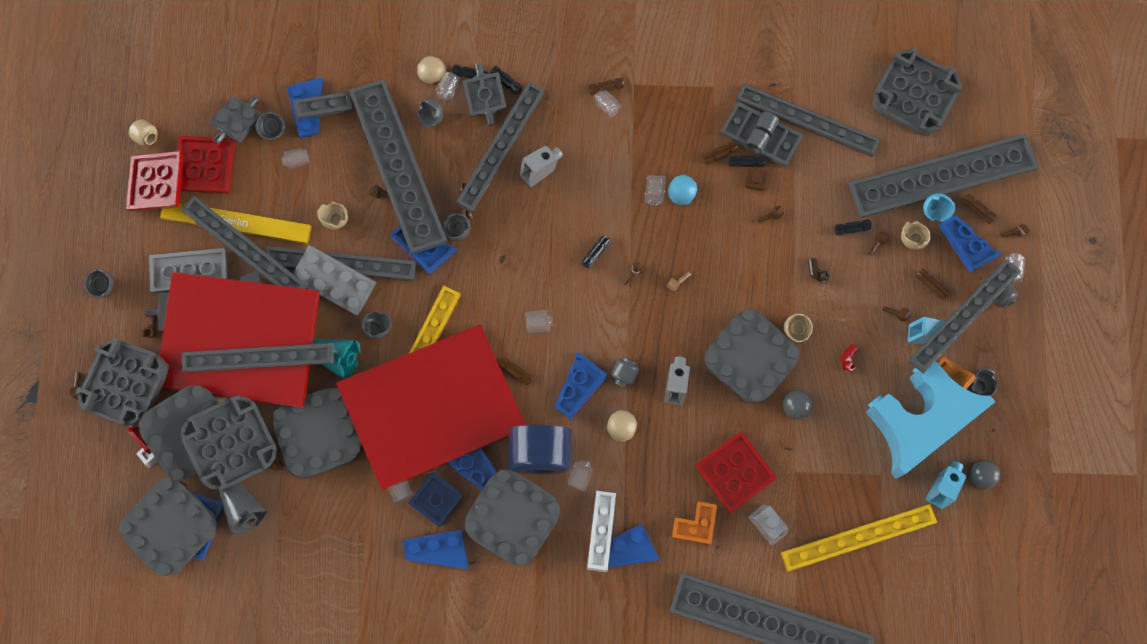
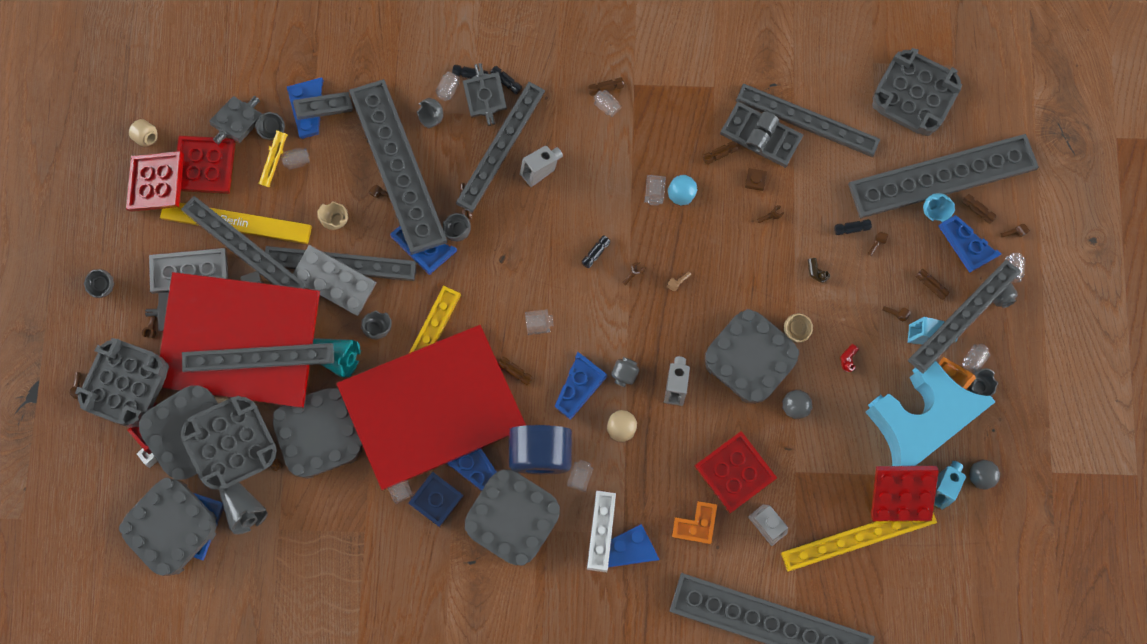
(273, 158): none -> yellow pin
(431, 69): tan hair -> none
(438, 549): blue wing -> none
(747, 161): black axle -> none
(904, 493): none -> red plate
(915, 235): tan hair -> none
(976, 357): none -> clear brick

